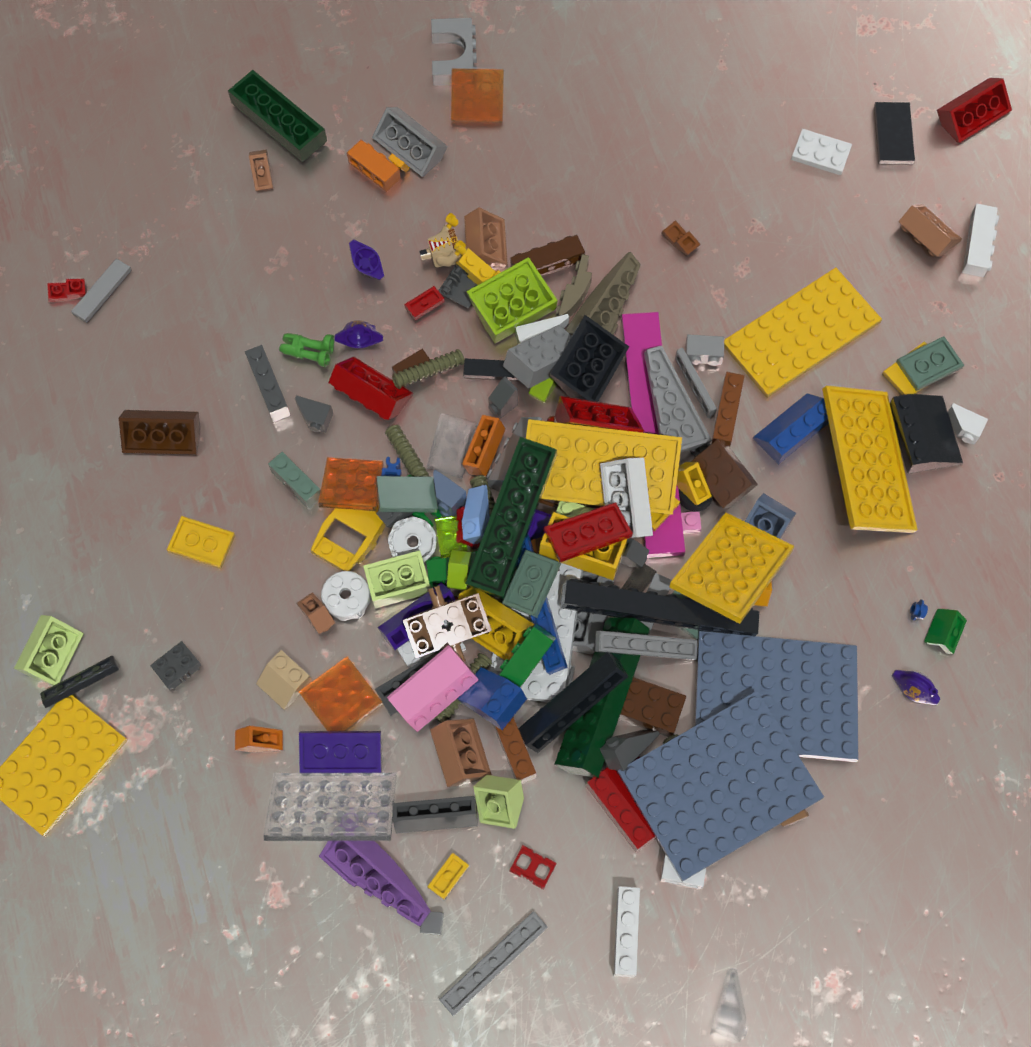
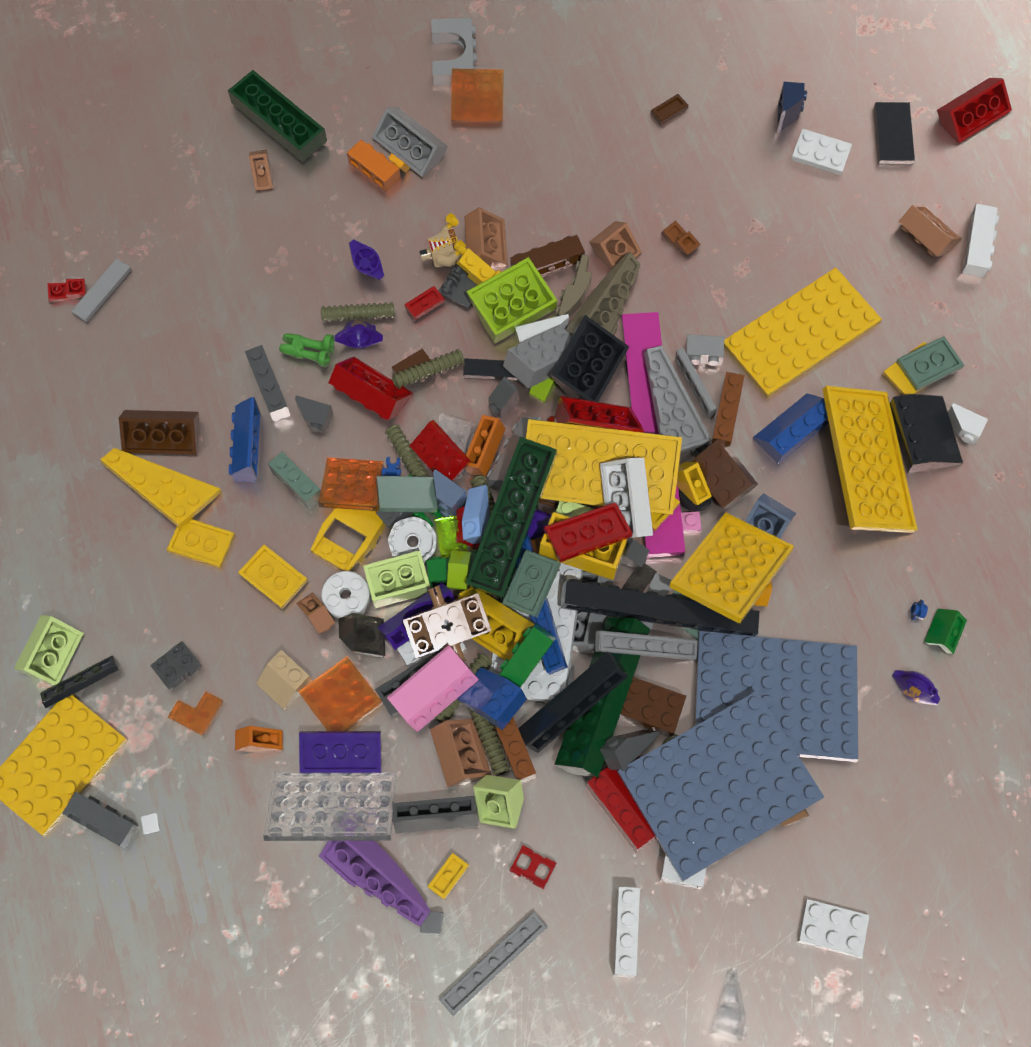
(100, 819): none -> dark grey wedge
(150, 823): none -> white sticker
(166, 490): none -> yellow wing
(197, 718): none -> clear orange tile
(245, 441): none -> blue slope
(273, 576): none -> yellow plate
(357, 312): none -> olive piece
(362, 635): none -> clear smoke slope
(439, 451): none -> red plate
(491, 744): none -> olive piece
(614, 244): none -> nougat slope
(669, 109): none -> reddish brown tile
(790, 103): none -> dark blue slope
(833, 928): none -> white plate

